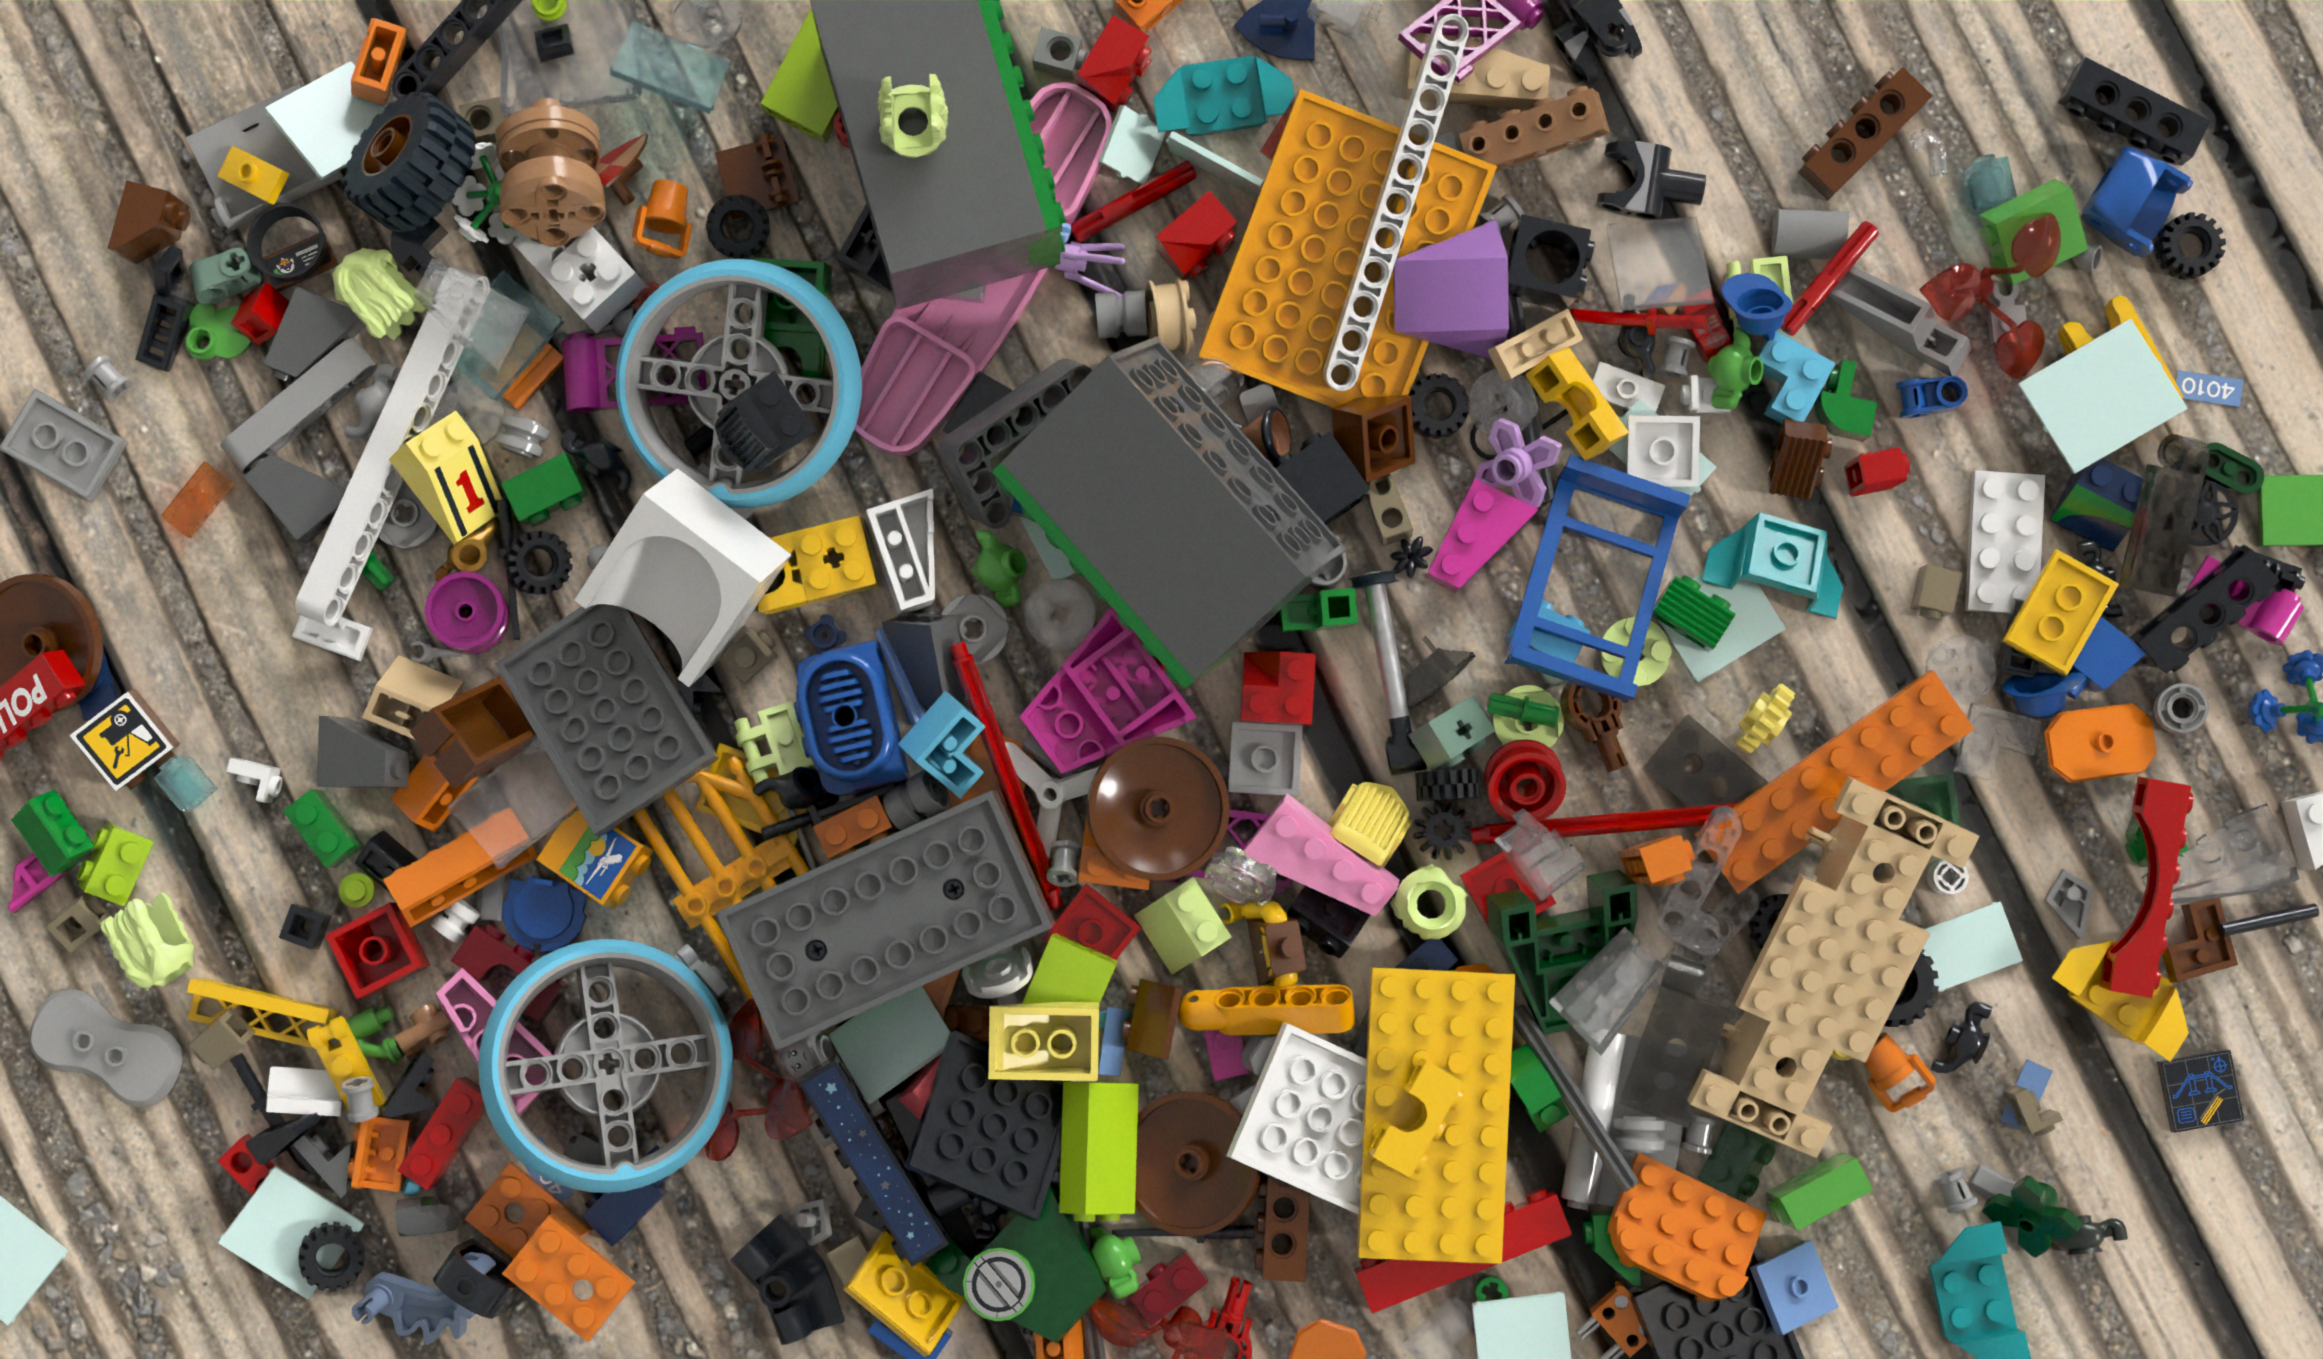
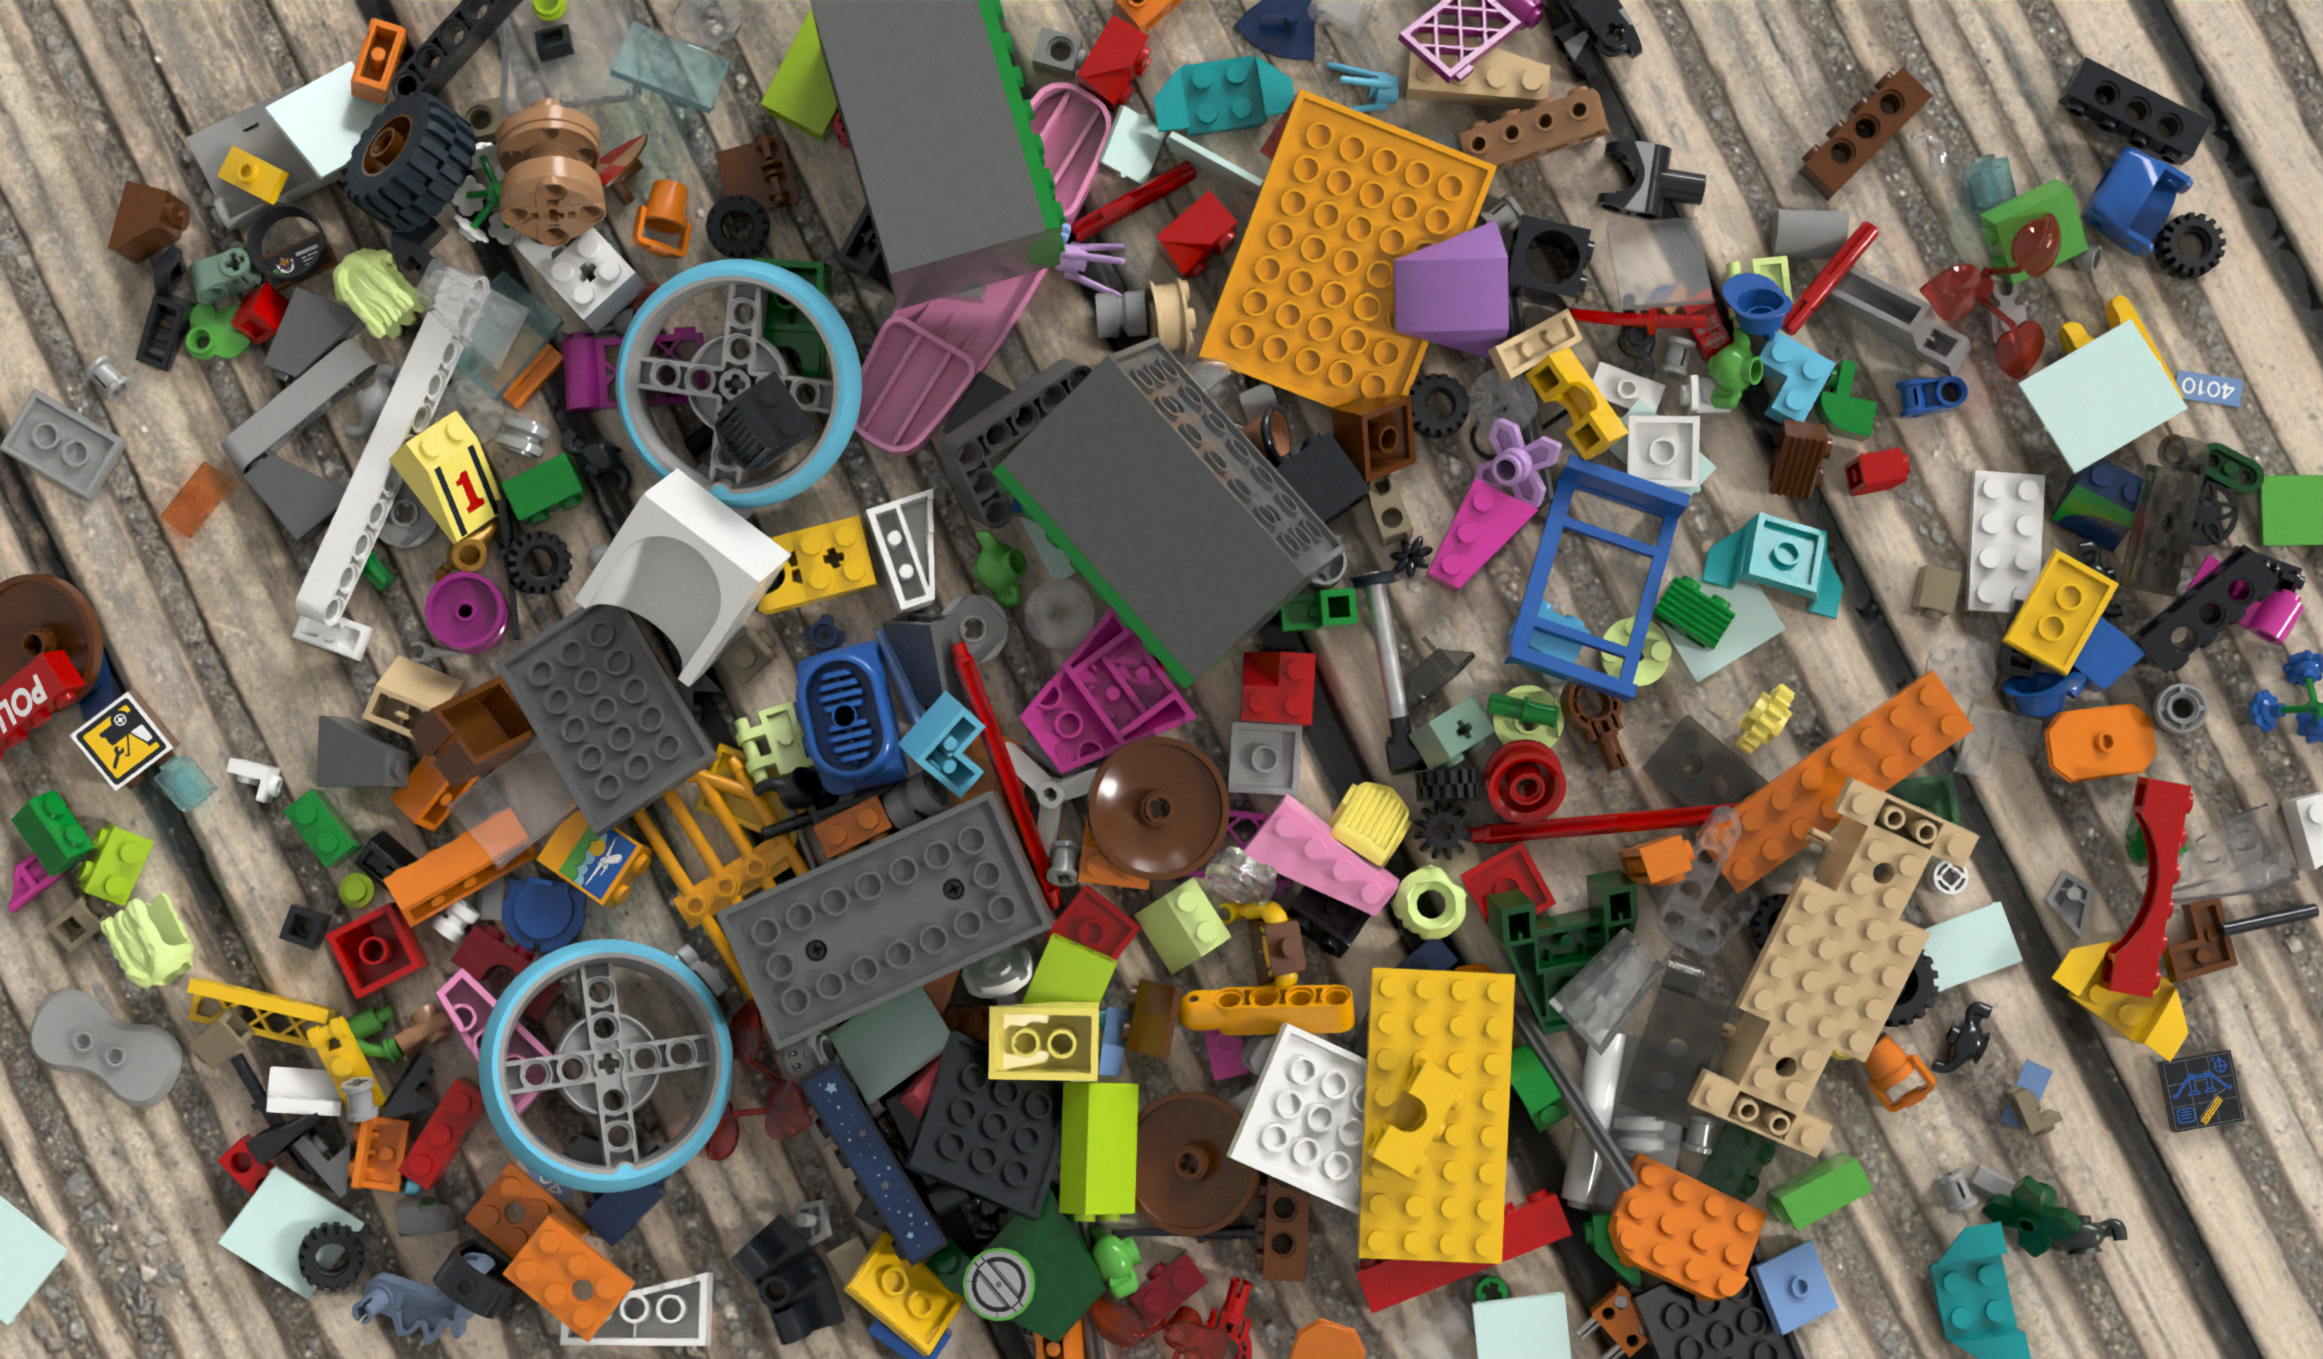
(657, 1316): none -> white wedge
(928, 100): yellowish green piece -> none
(1381, 86): none -> medium azure plant
(1407, 189): white beam -> none
(1539, 855): clear plate -> none

